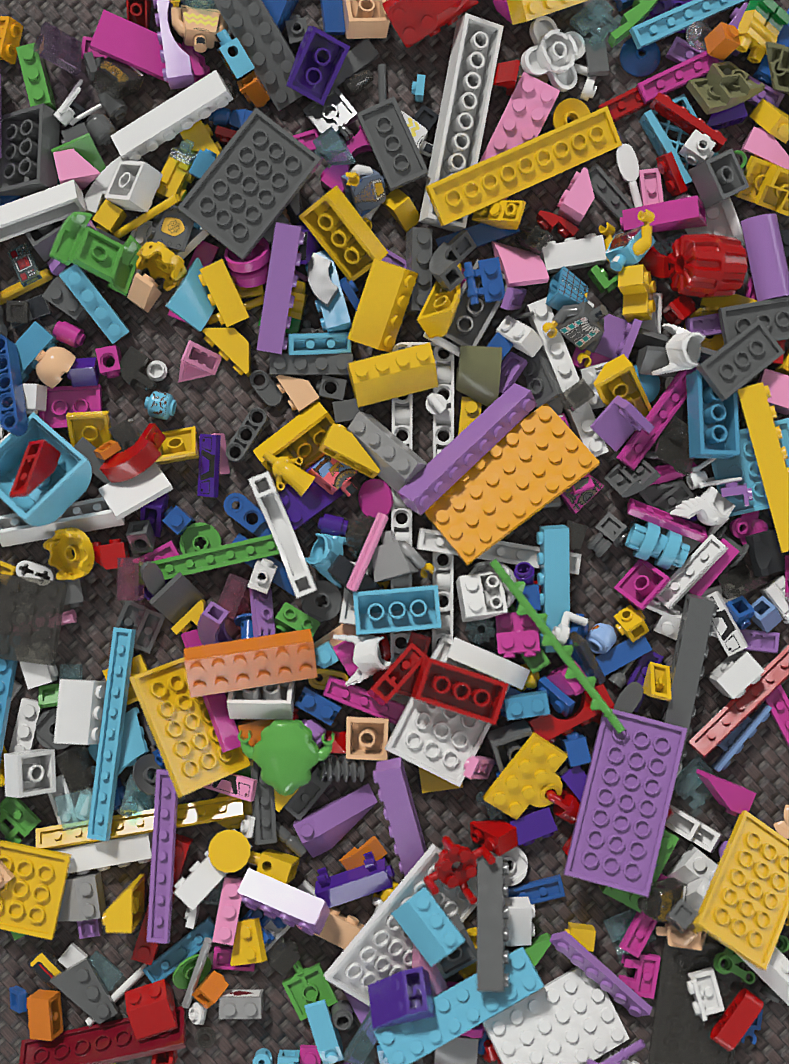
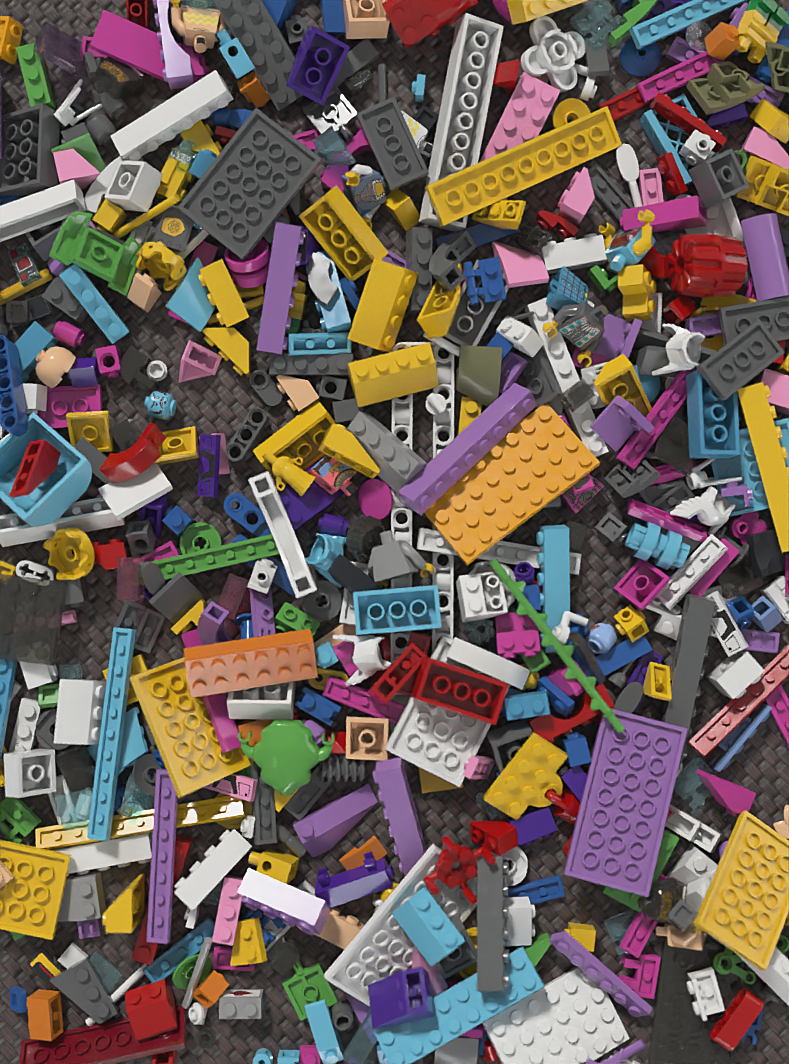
(107, 449): orange tile -> none
(229, 851): yellow tile -> none
(367, 552): bright pink axle -> none
(513, 298): medium lavender tile -> none
(599, 544): dark grey wheel -> none

